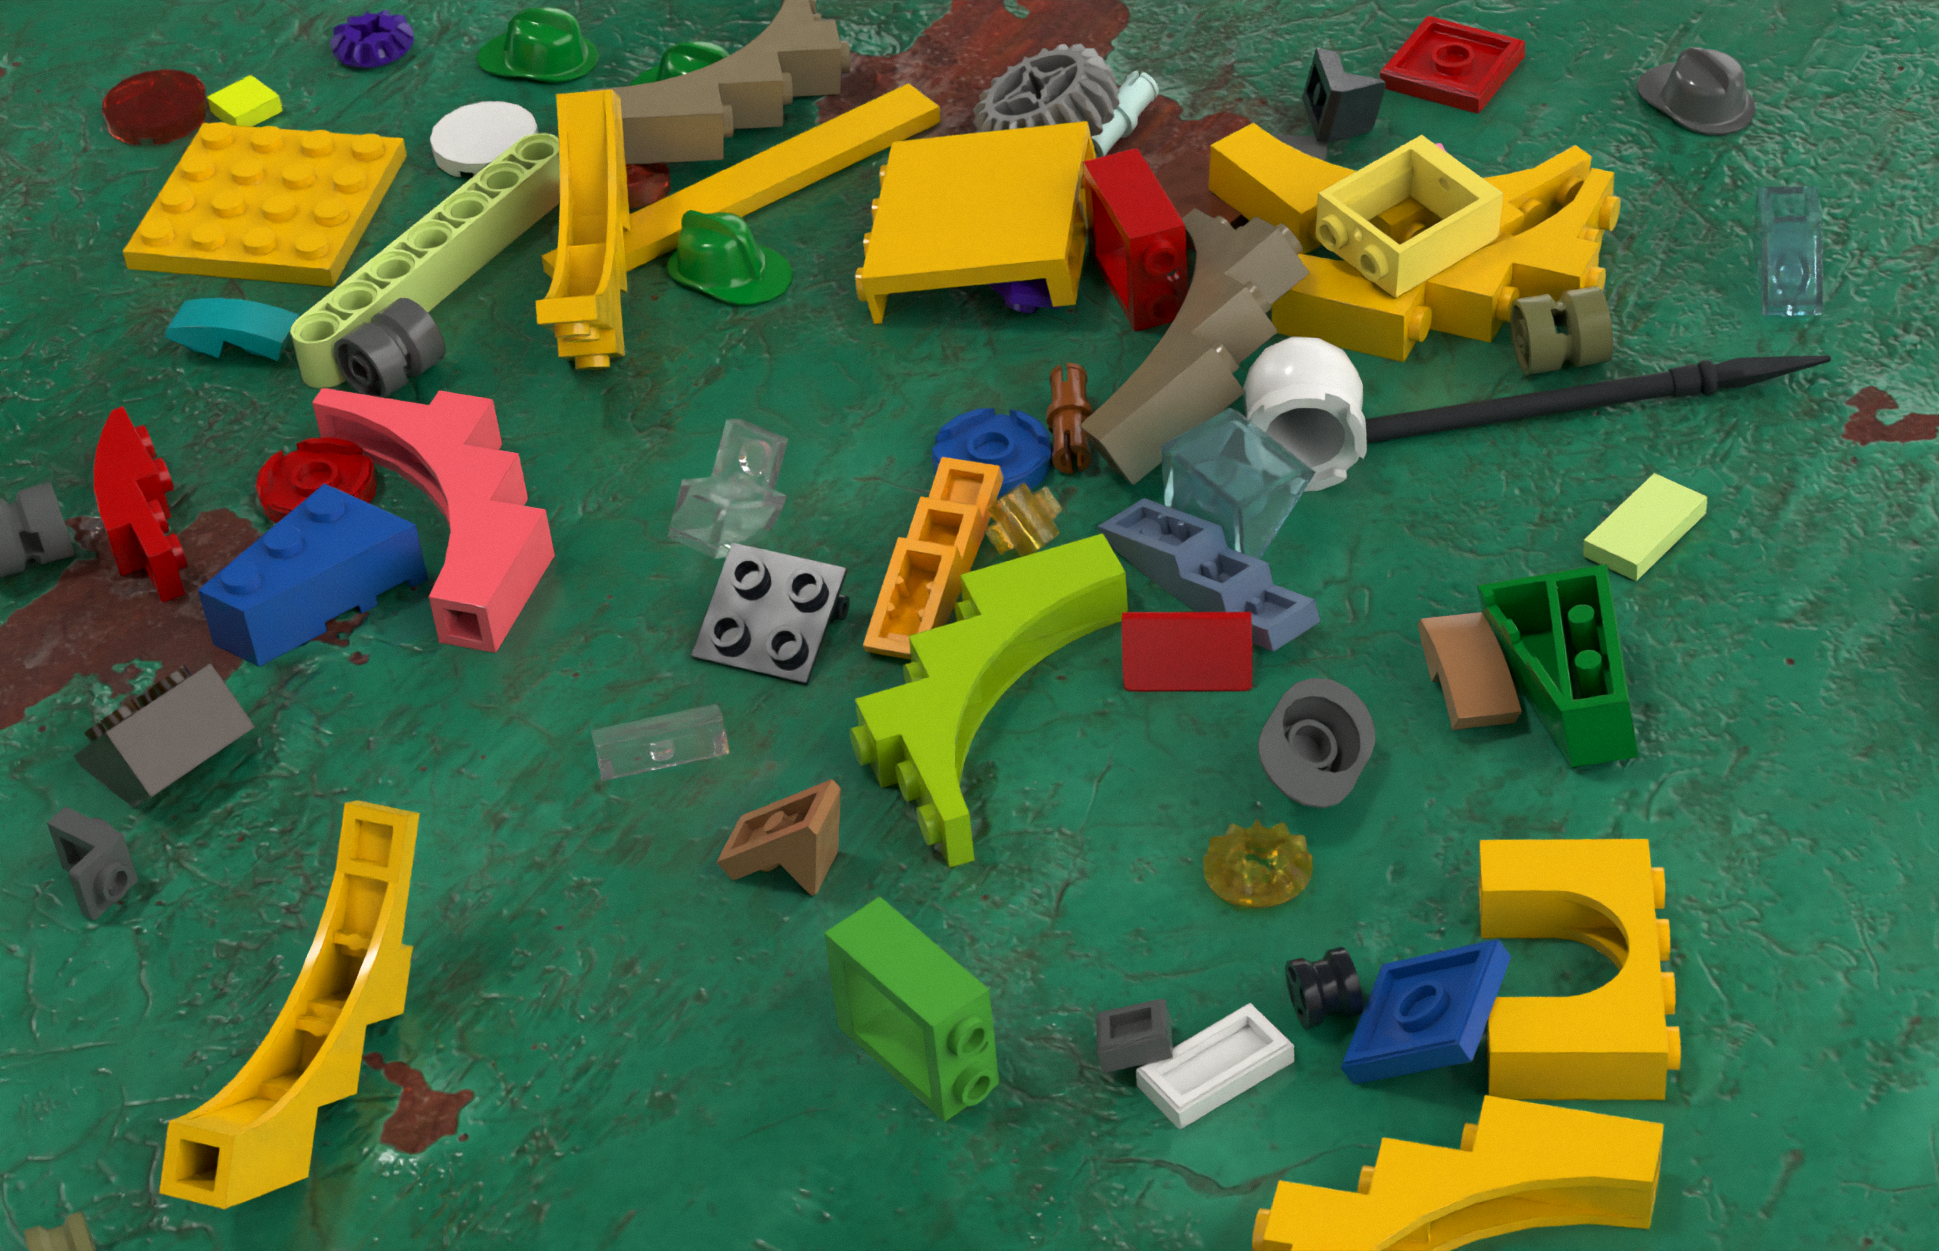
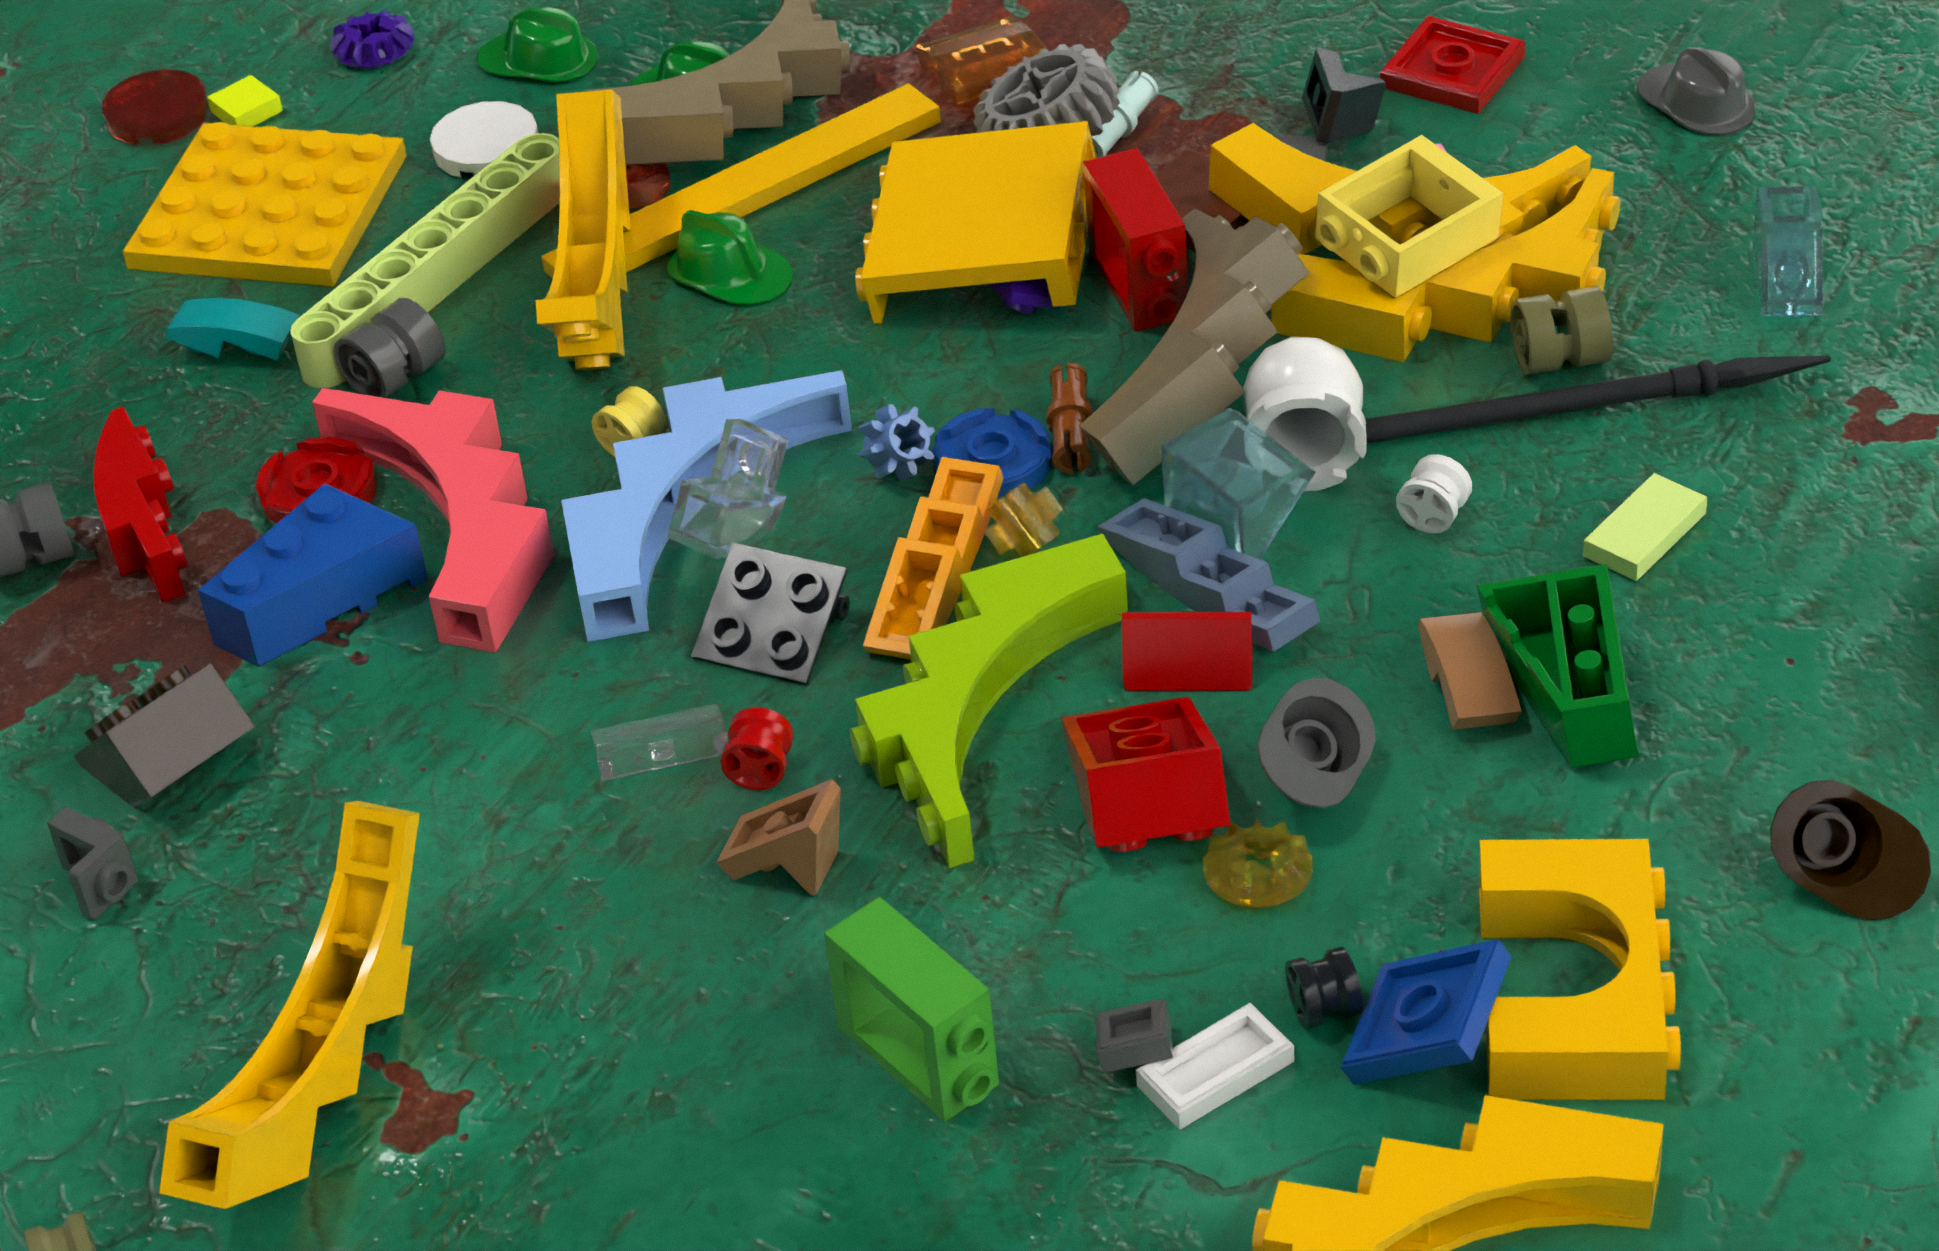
(623, 531): none -> light blue arch
(632, 417): none -> light yellow wheel
(757, 748): none -> red wheel
(896, 442): none -> medium blue gear
(977, 55): none -> clear orange slope
(1147, 773): none -> red slope
(1434, 494): none -> white wheel
(1850, 850): none -> dark brown piece

